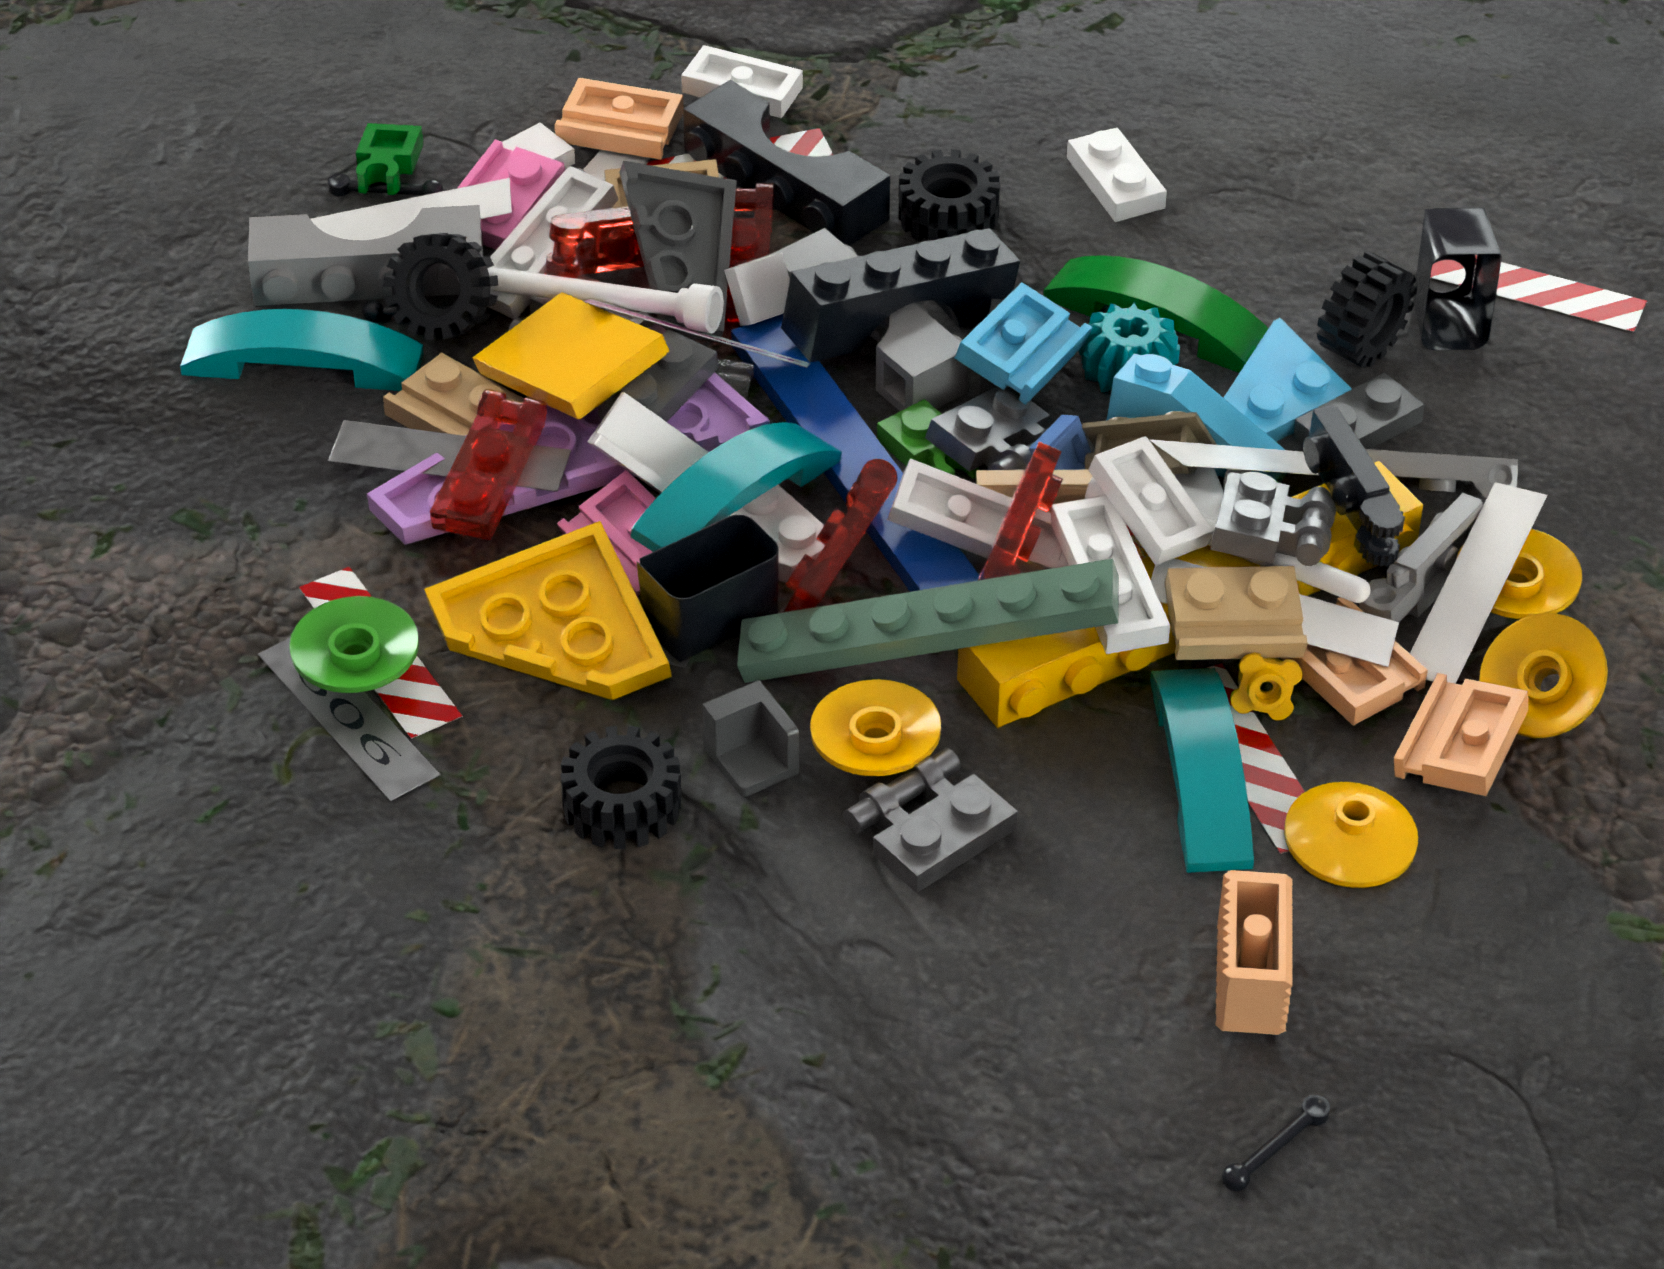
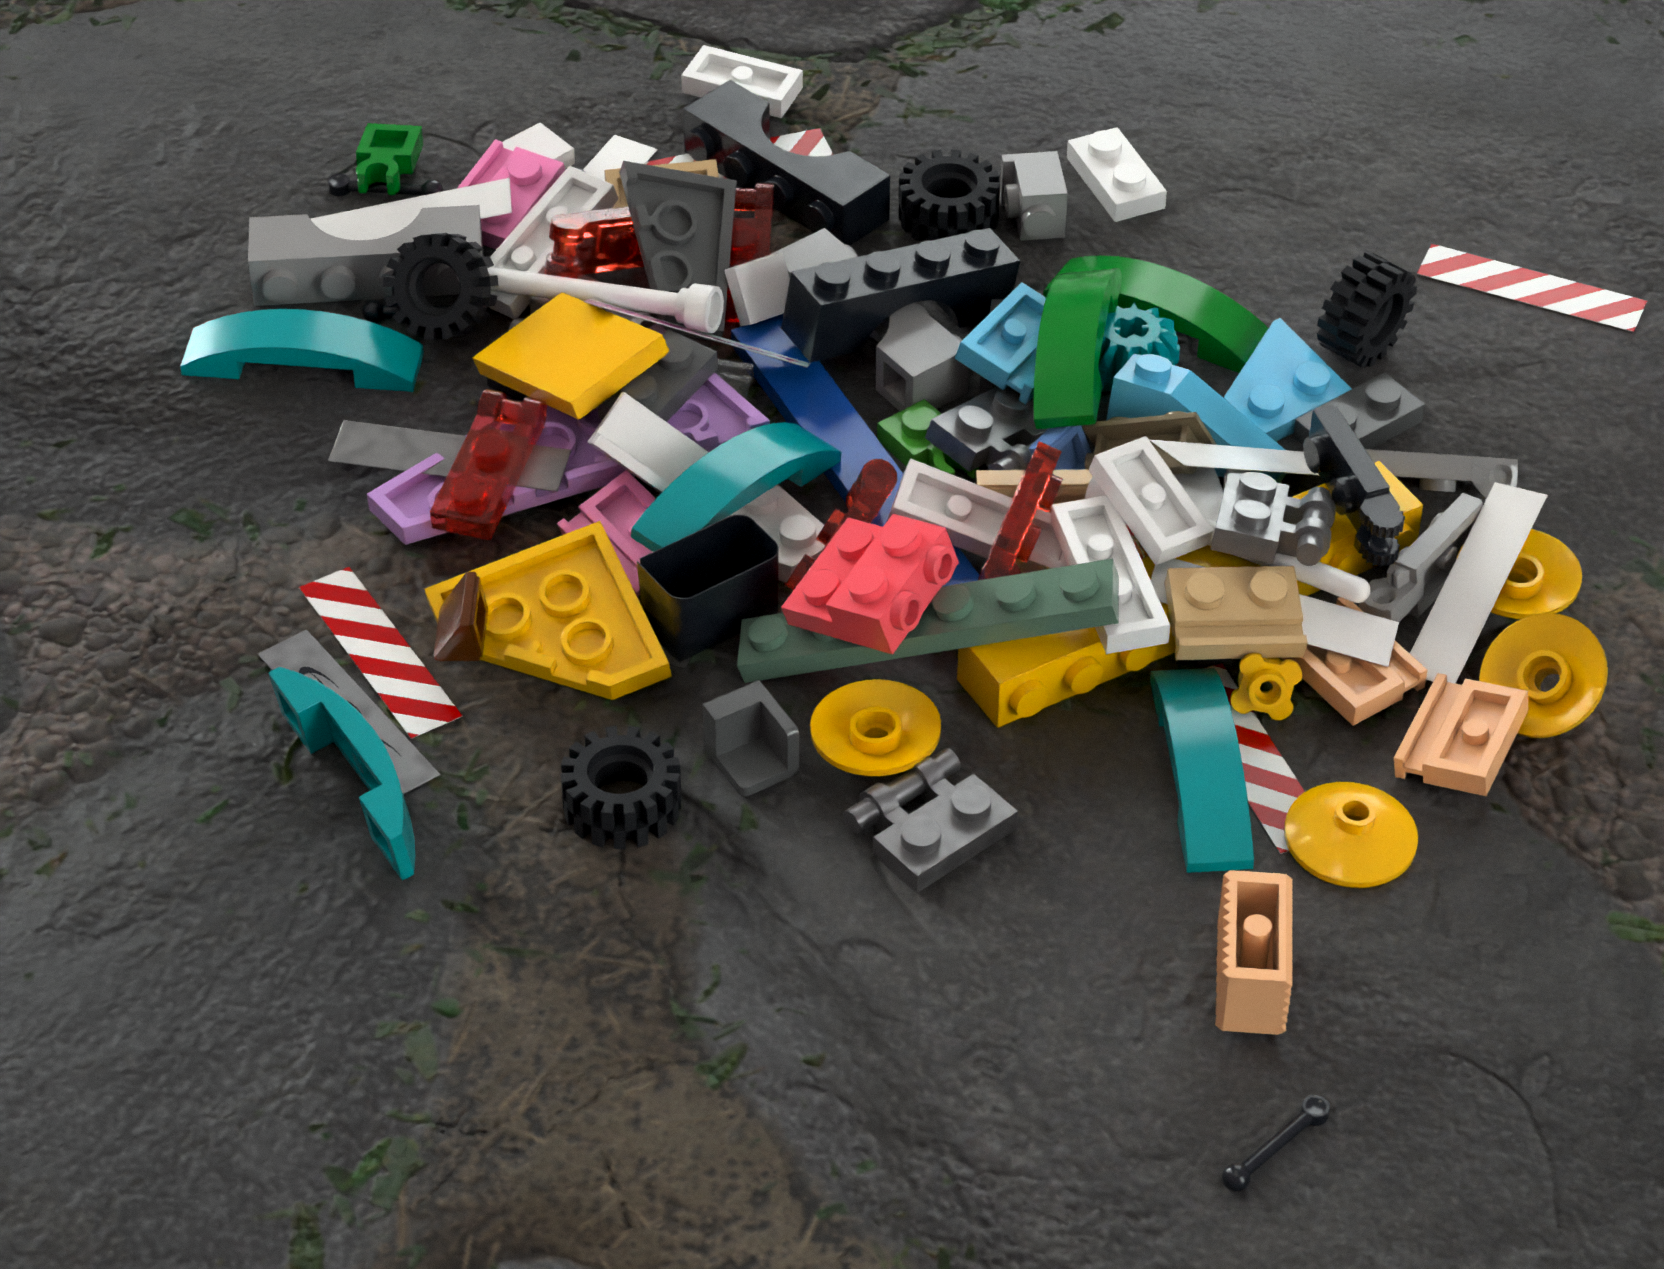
(325, 717): none -> teal slope
(354, 644): bright green dish -> none
(441, 397): tan plate -> none
(462, 622): none -> reddish brown slope
(619, 118): light nougat plate -> none
(873, 582): none -> coral plate
(1034, 194): none -> light grey brick
(1070, 347): none -> green slope
(1448, 317): black piece -> none

